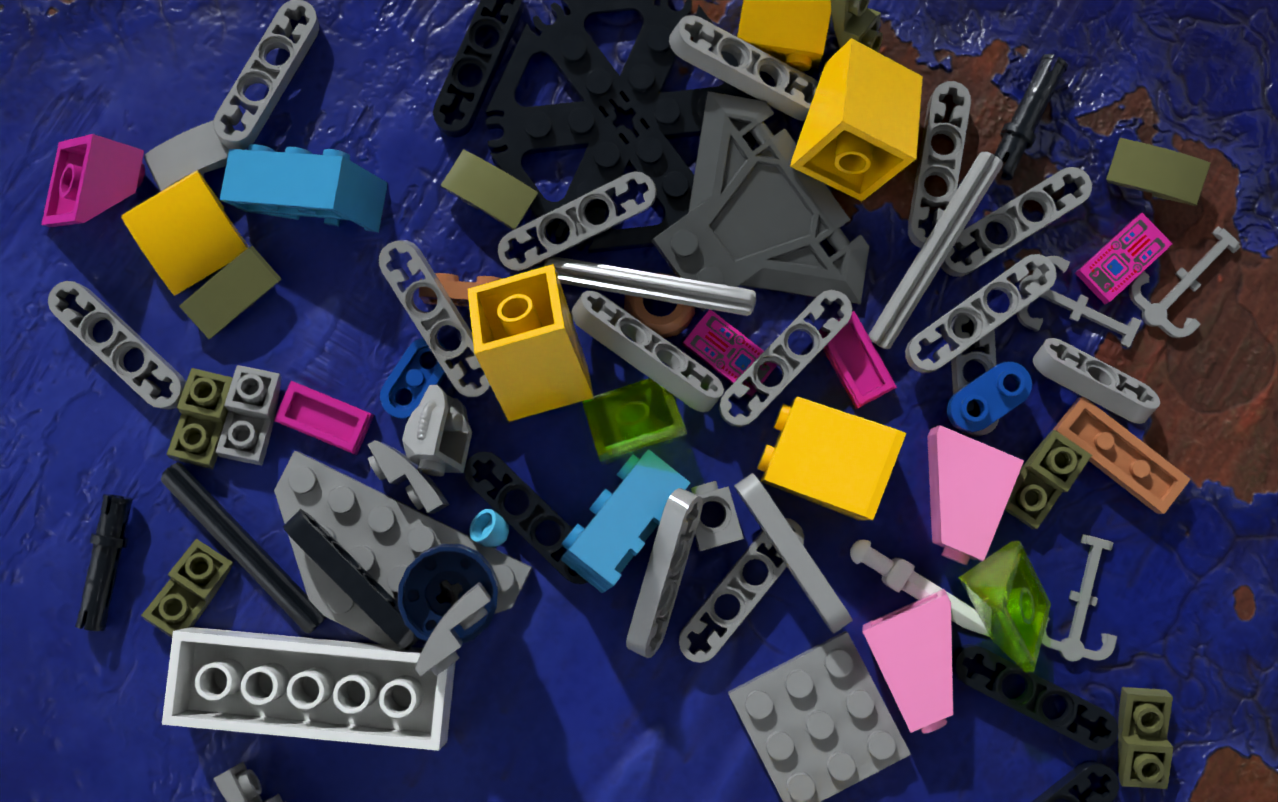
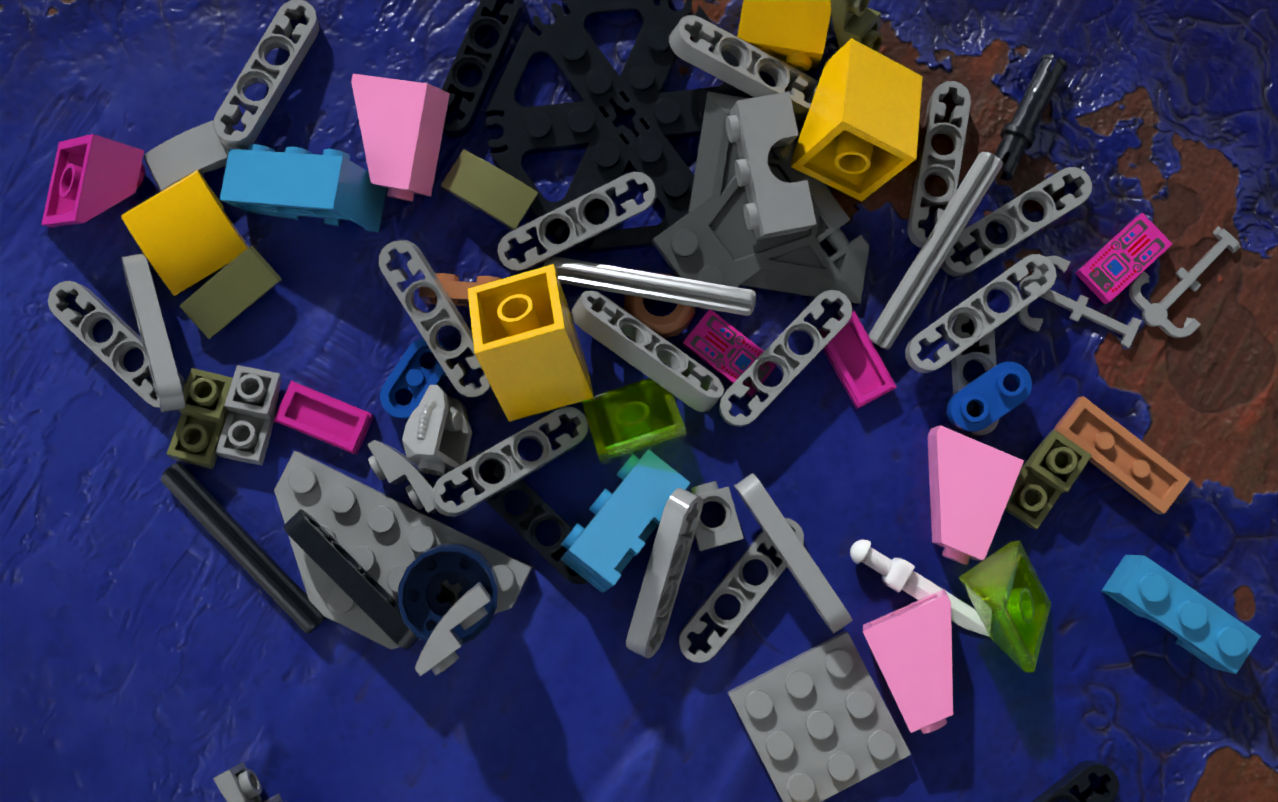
(104, 562): black pin -> none
(153, 333): none -> light grey beam
(189, 590): olive slope -> none
(305, 689): white brick -> none
(400, 132): none -> bright pink slope
(489, 529): medium azure hinge -> none
(508, 457): none -> light grey beam
(772, 205): none -> light grey arch
(831, 458): yellow slope -> none
(1033, 696): black beam -> none
(1071, 647): light grey piece -> none
(1096, 380): light grey beam -> none
(1142, 738): olive slope -> none
(1158, 171): olive slope -> none
(1191, 617): none -> dark azure arch

